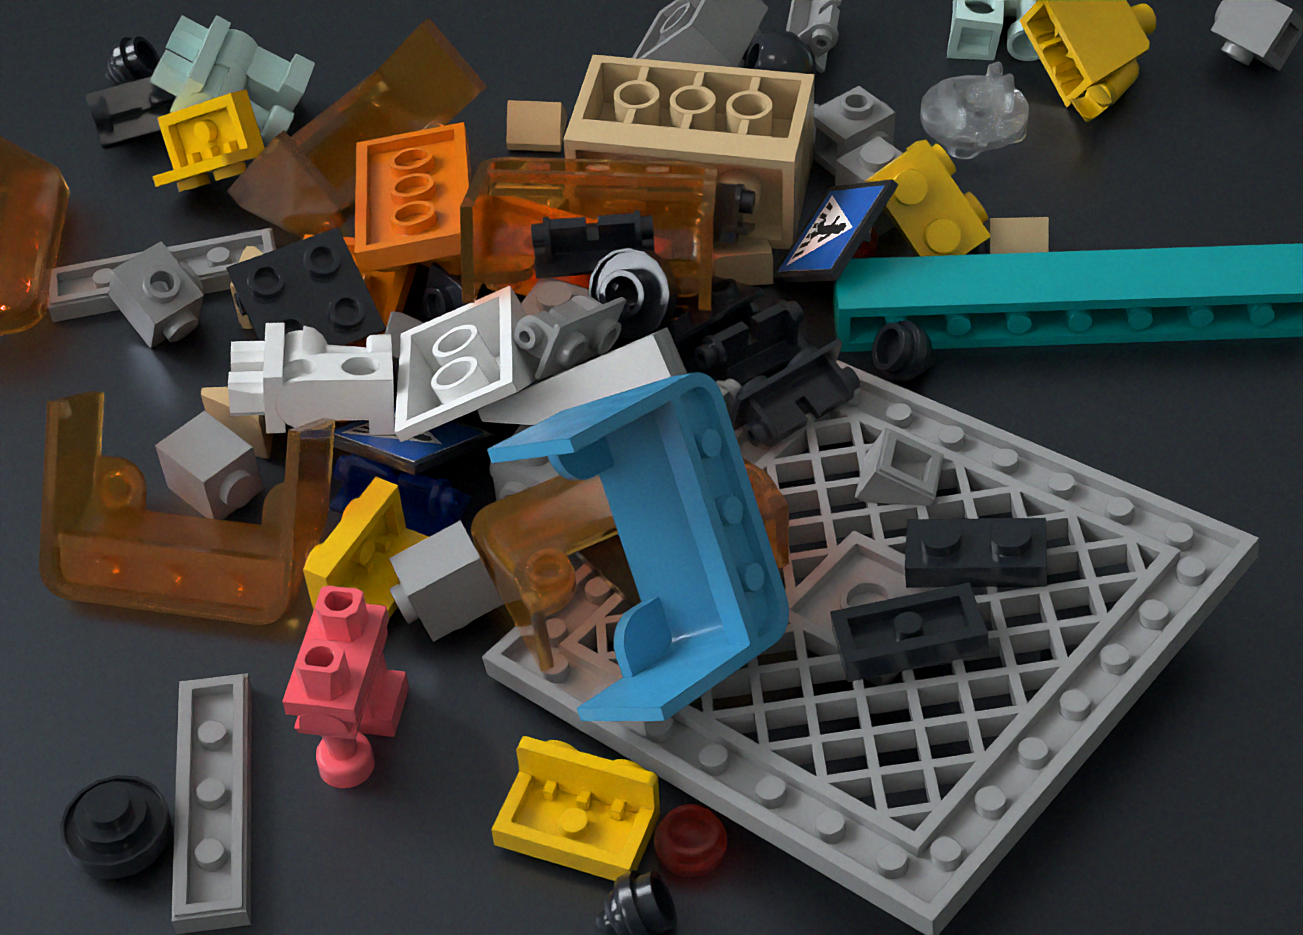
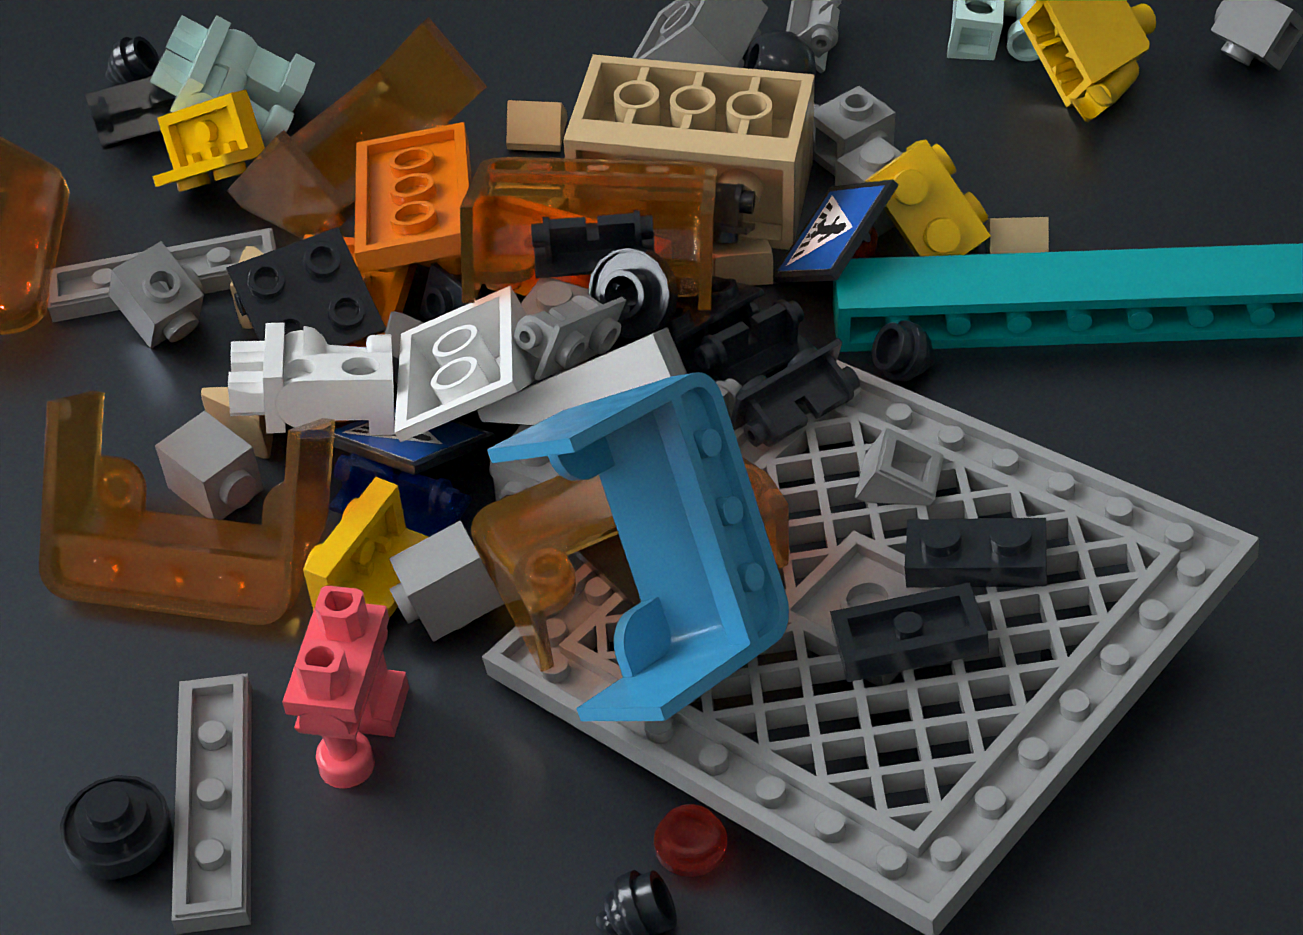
(578, 809): yellow bracket -> none
(975, 112): clear plate -> none

